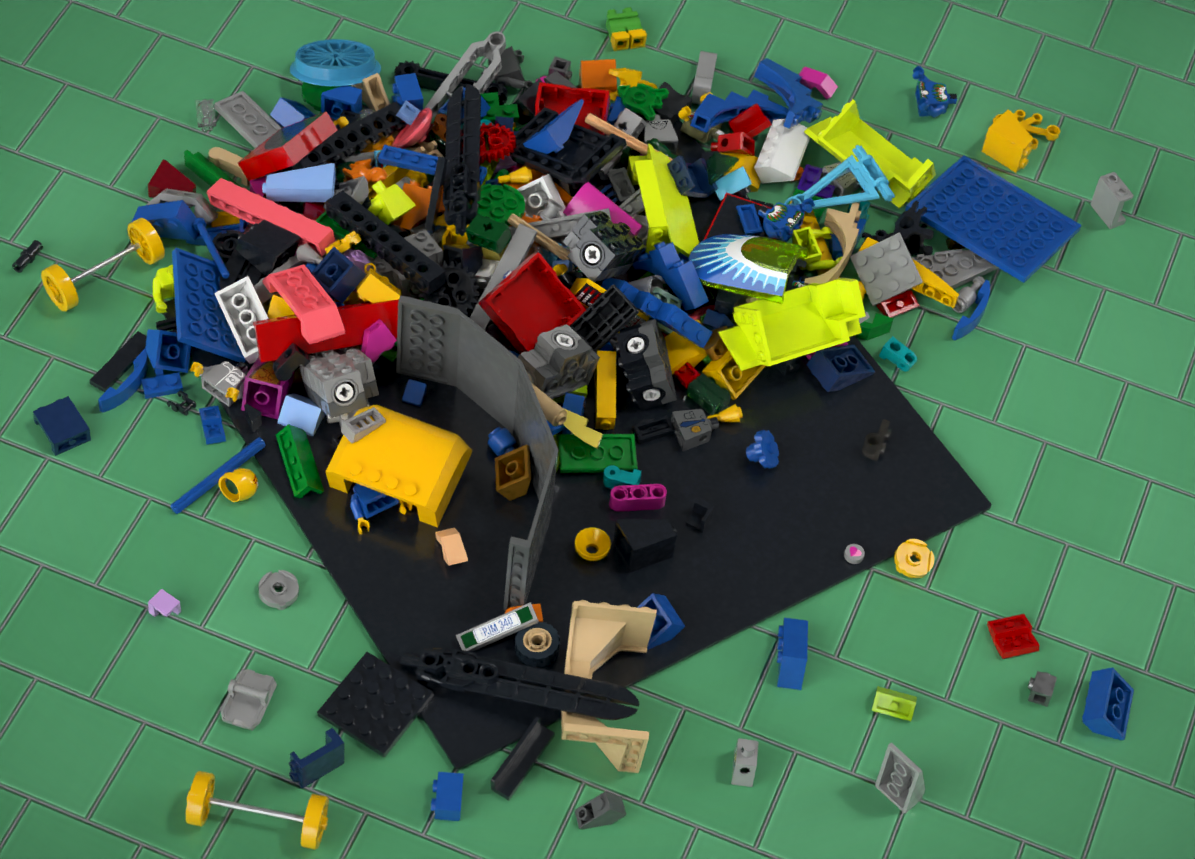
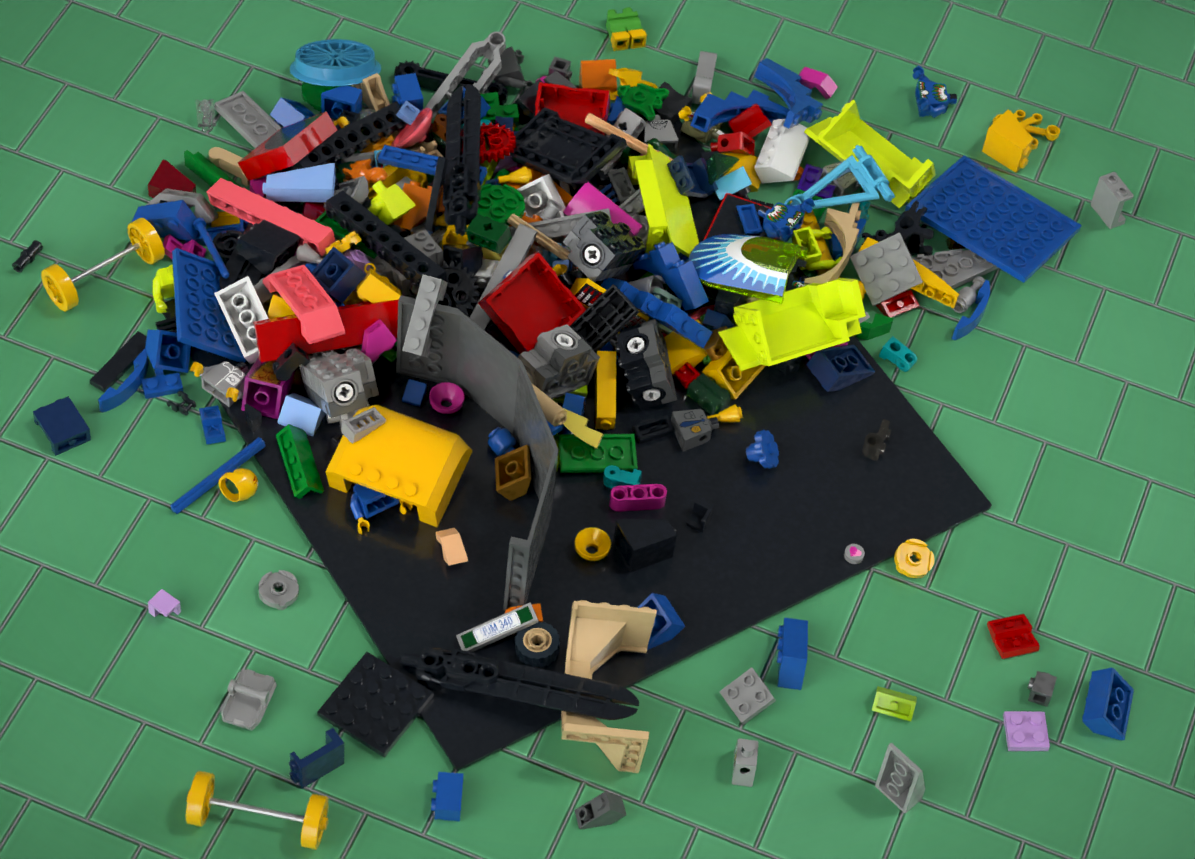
(192, 246): none -> dark pink slope
(429, 294): none -> light grey arch
(446, 392): none -> dark pink piece
(521, 759): black panel -> none
(555, 132): blue wedge -> none
(747, 696): none -> light grey plate
(1026, 731): none -> lavender plate

